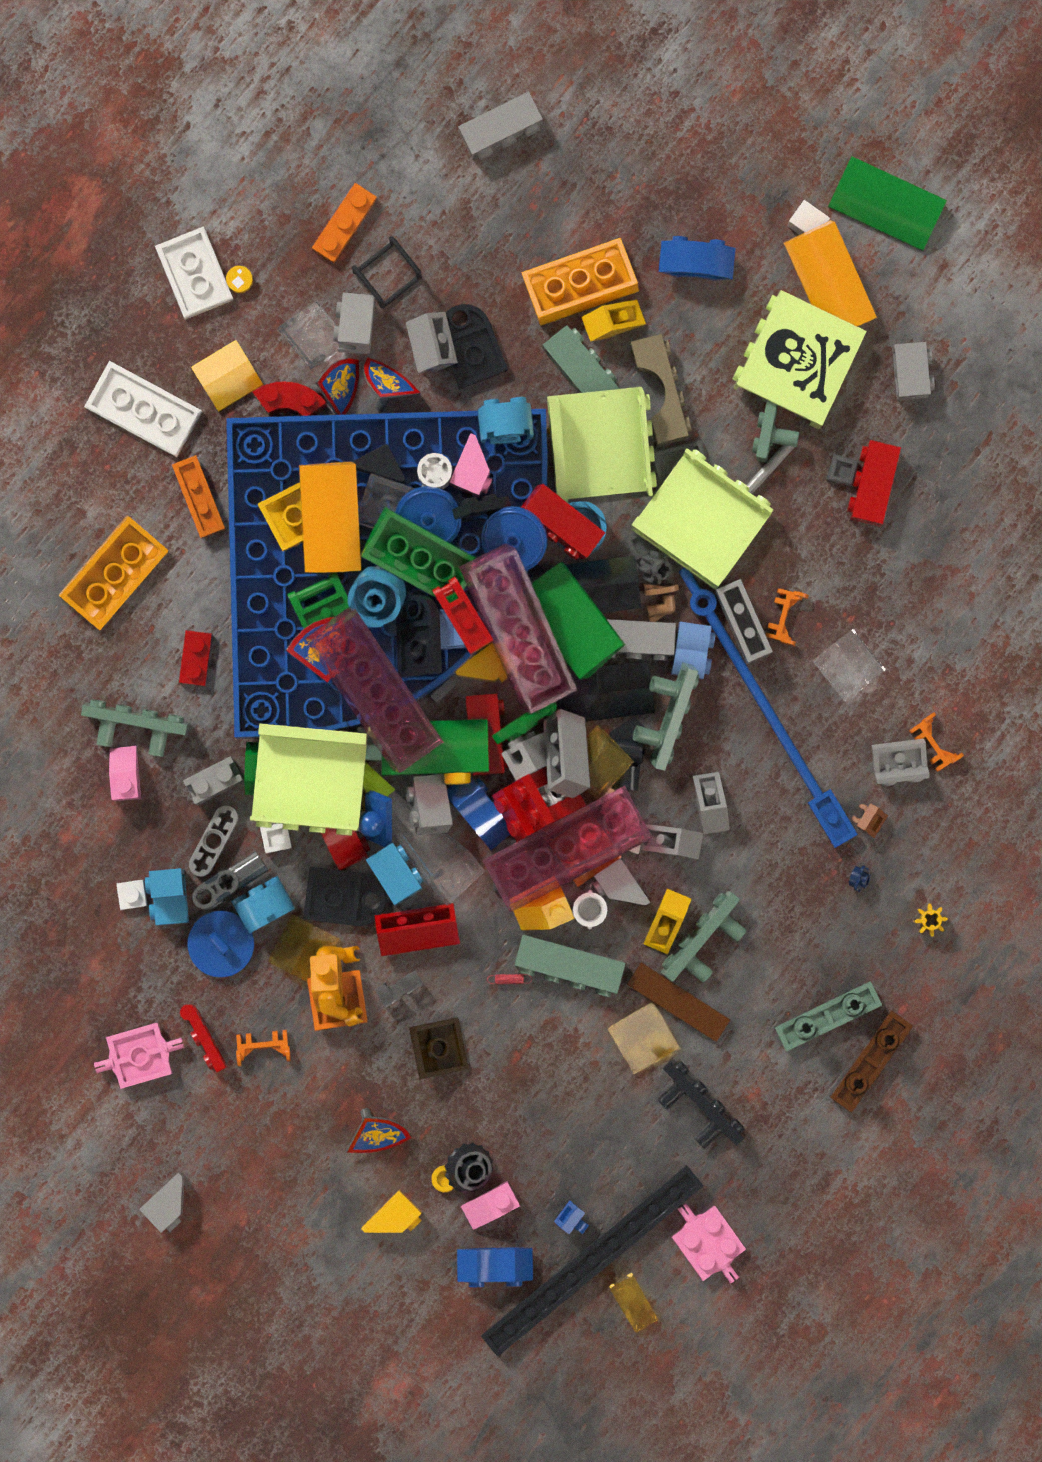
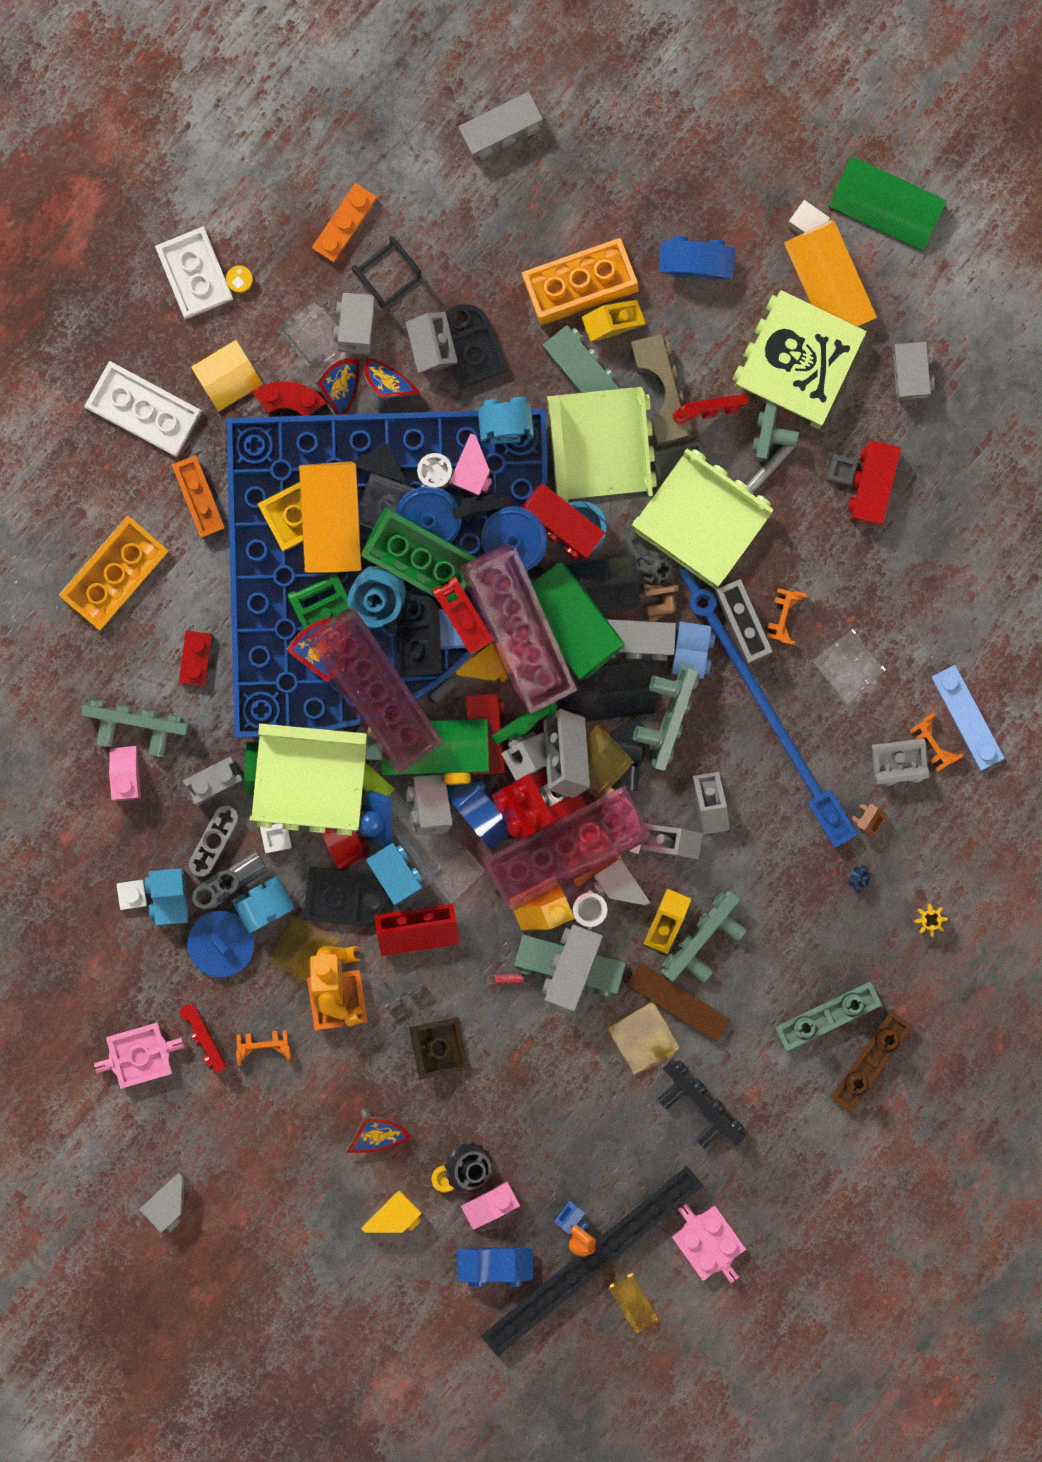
(571, 967): none -> light grey brick
(581, 1242): none -> orange plate
(709, 408): none -> red plate
(967, 717): none -> light blue plate

